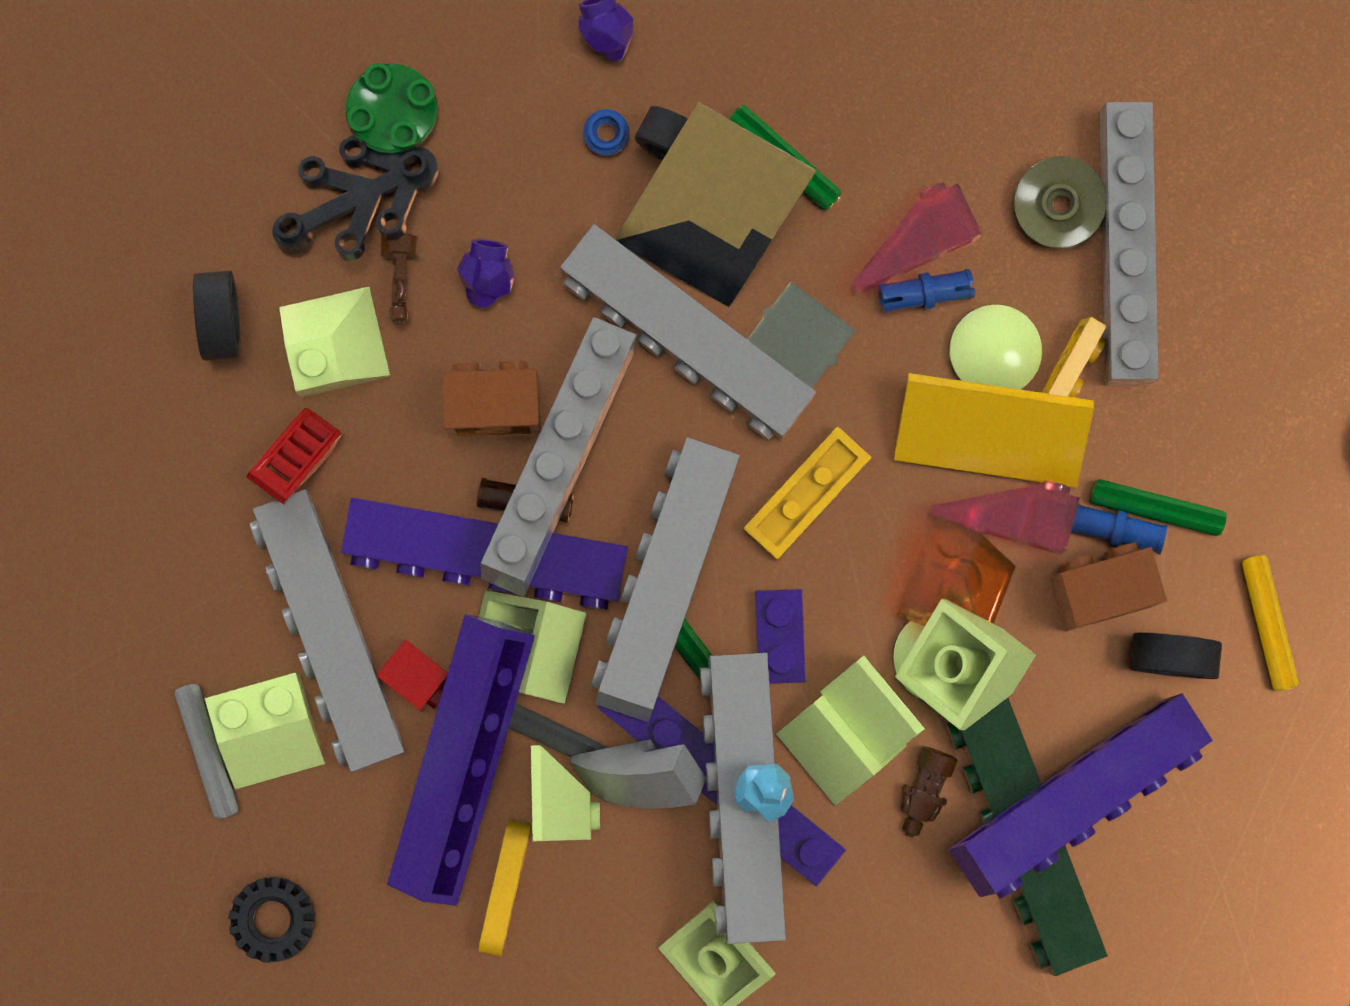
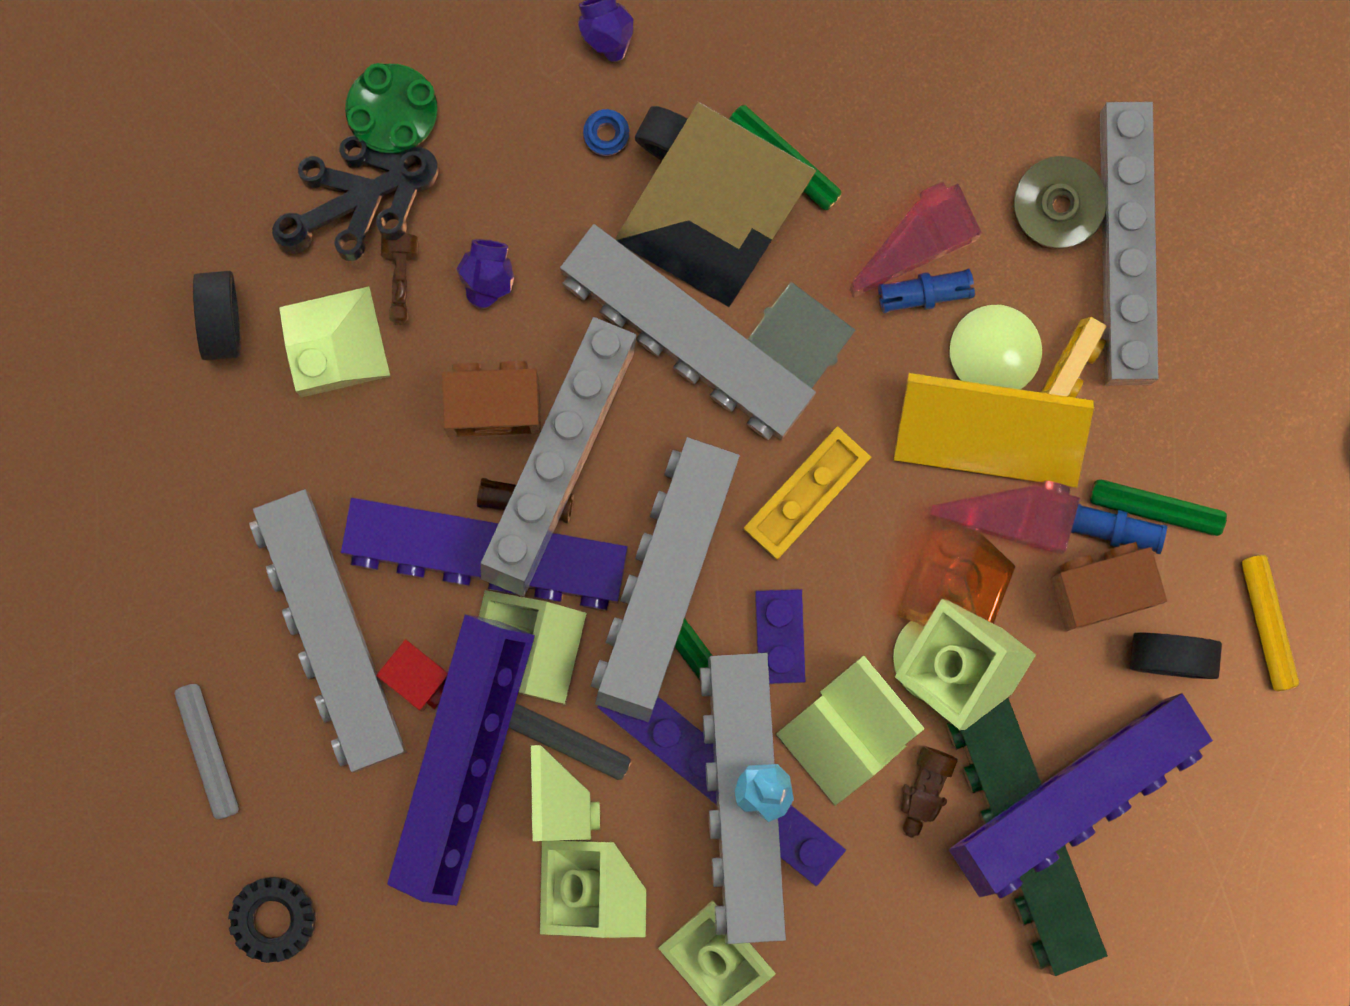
(265, 730): yellowish green slope -> none
(311, 435): red slope -> none
(504, 888): yellow beam -> none
(590, 891): none -> yellowish green slope
(641, 775): light grey slope -> none

